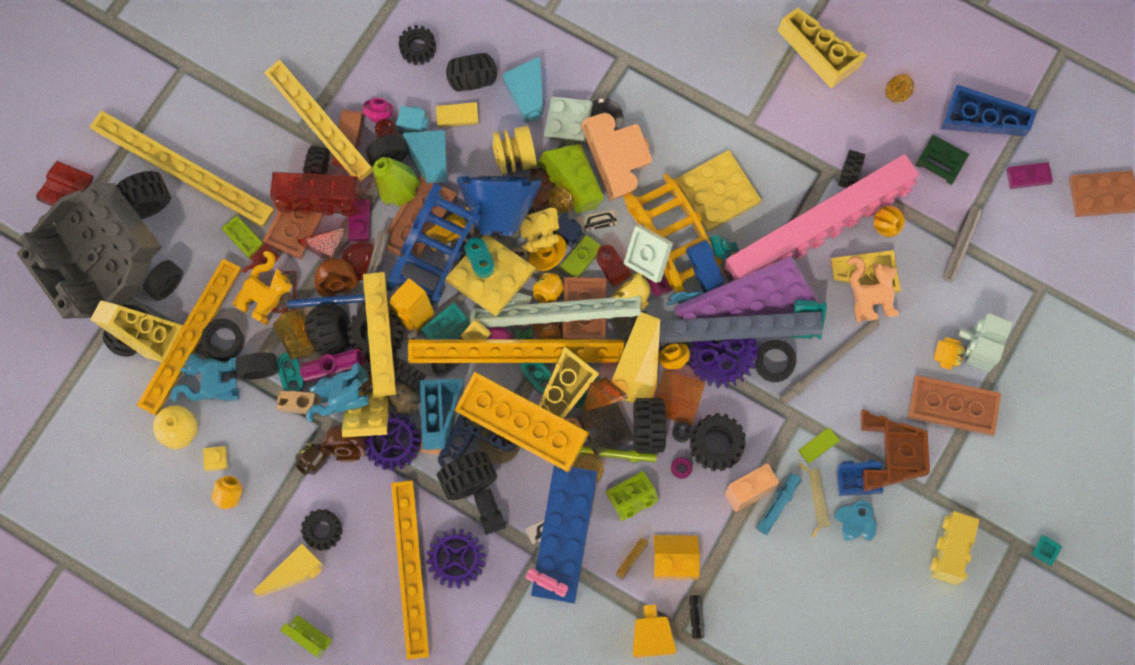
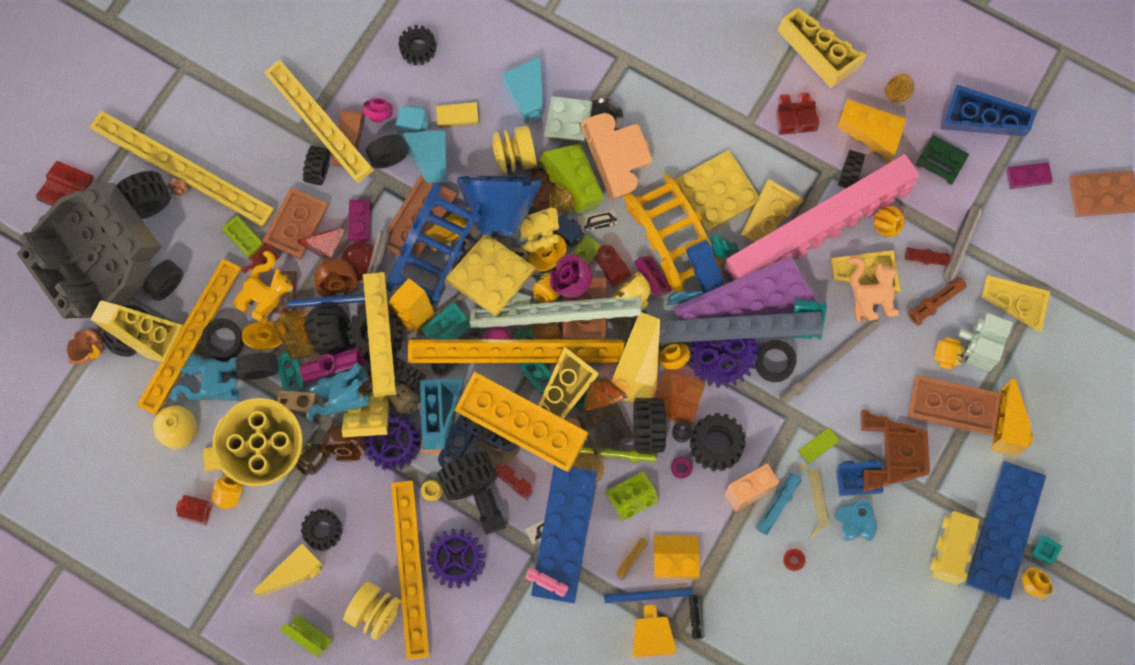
(85, 346): none -> nougat hair
(178, 187): none -> nougat plate
(194, 509): none -> clear red brick
(257, 442): none -> light yellow cone
(261, 336): none -> yellow dish
(316, 193): clear red brick -> none
(370, 609): none -> light yellow wheel
(385, 127): clear red wheel -> none
(395, 181): lime cone -> none
(431, 490): none -> light yellow plate
(471, 72): black wheel -> none
(476, 331): light yellow plate -> none
(479, 256): teal plate -> none
(521, 486): none -> clear red plate
(571, 276): none -> magenta cylinder
(648, 253): light aqua plate -> none
(648, 595): none -> blue bar
(769, 211): none -> light yellow wing
(796, 116): none -> clear red hips
(796, 553): none -> clear red plate
(873, 127): none -> yellow wedge
(927, 256): none -> clear red pin
(929, 306): none -> dark orange pin
(1006, 530): none -> blue plate
(1013, 424): none -> yellow slope
(1018, 300): none -> light yellow wing
(1037, 583): none -> yellow plate

